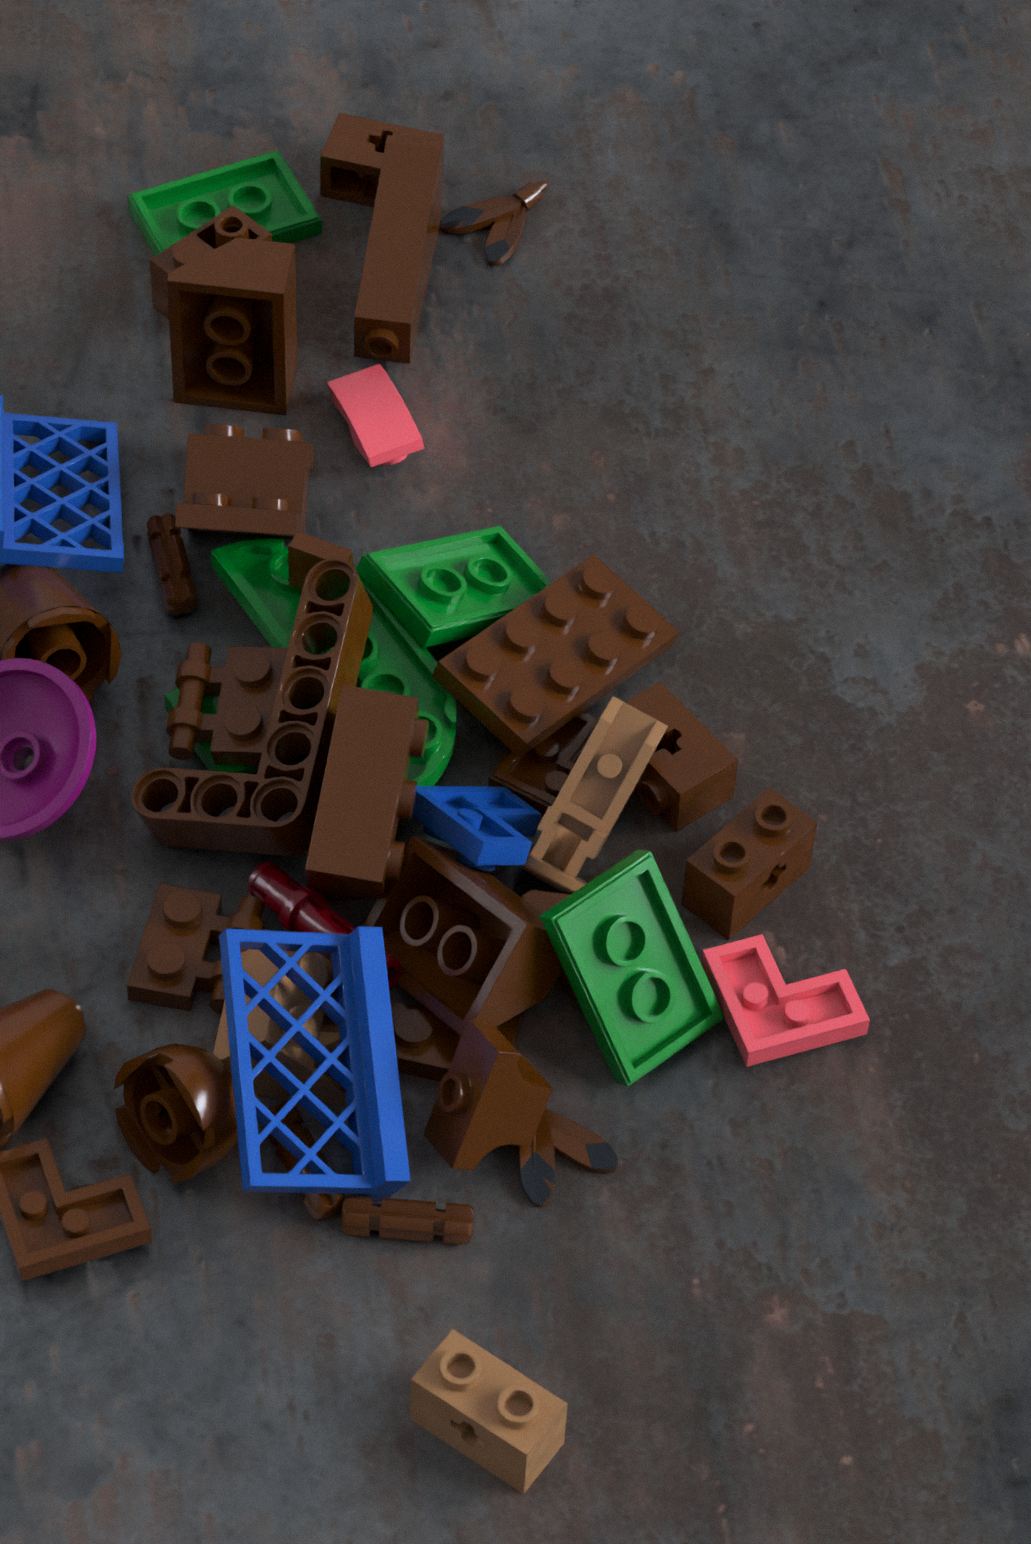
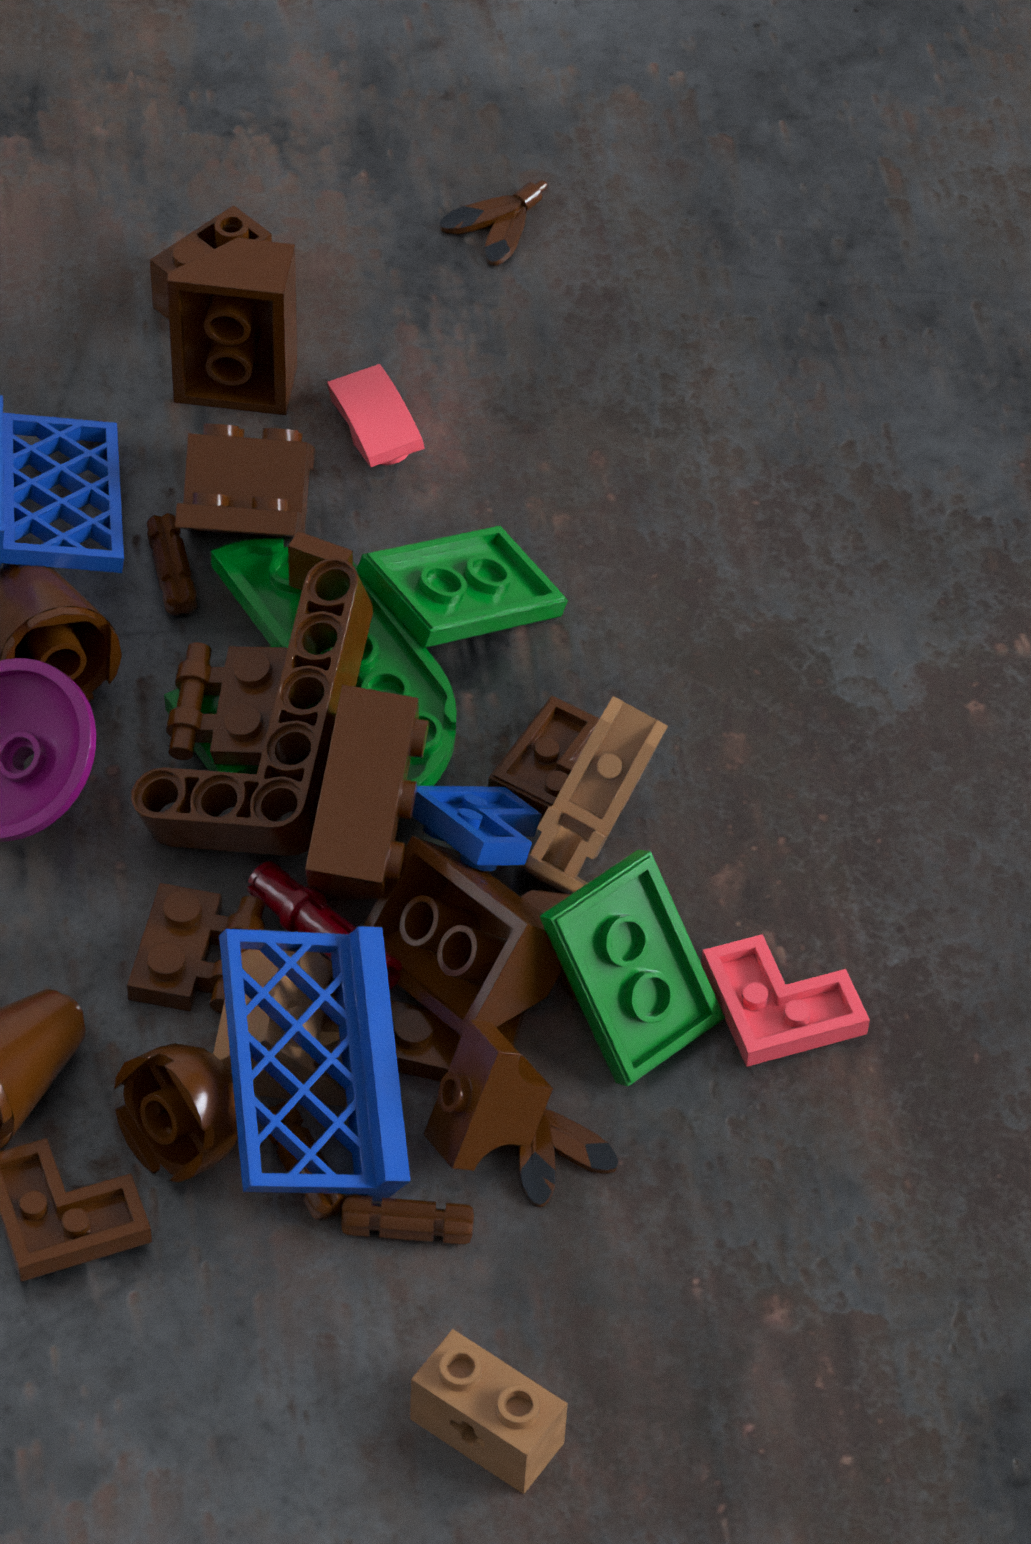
(257, 186): green tile -> none
(355, 155): reddish brown brick -> none
(399, 249): reddish brown slope -> none
(555, 655): reddish brown plate -> none
(689, 767): reddish brown brick -> none
(748, 863): reddish brown brick -> none

